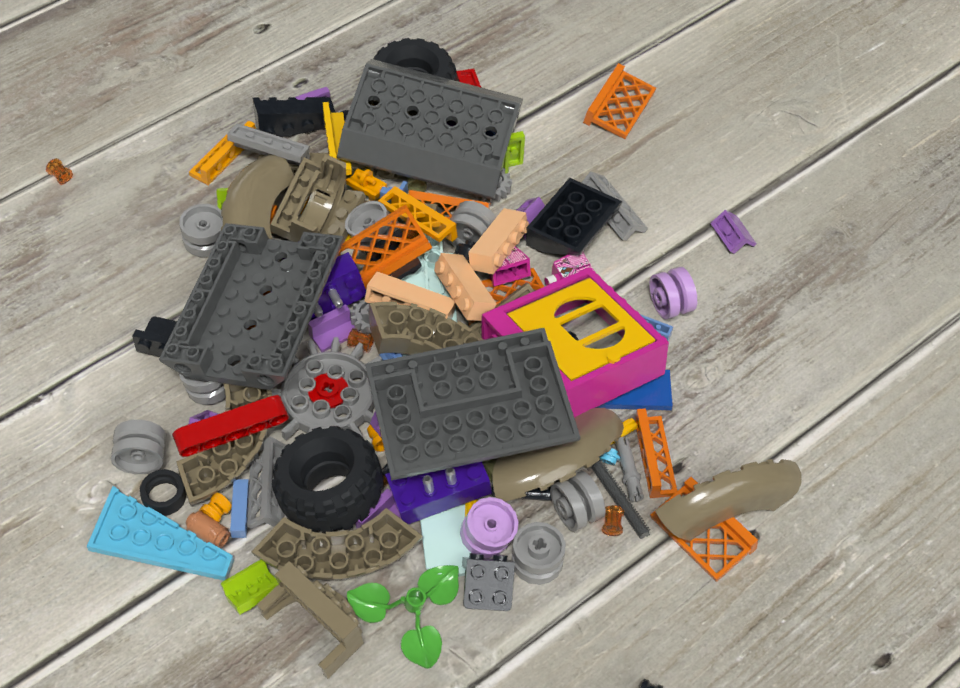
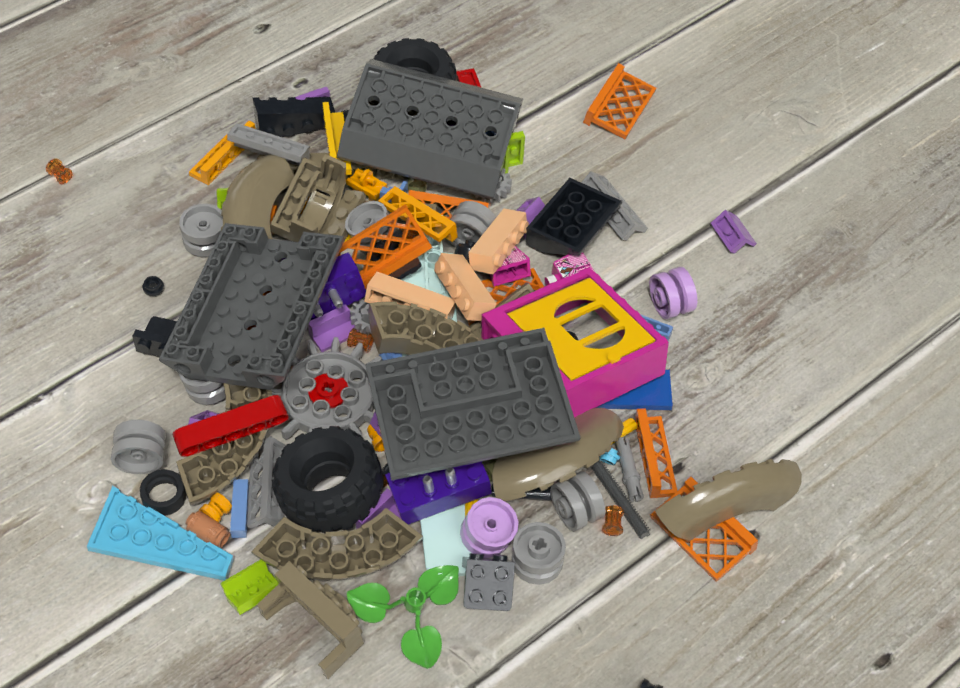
(153, 286): none -> black plate

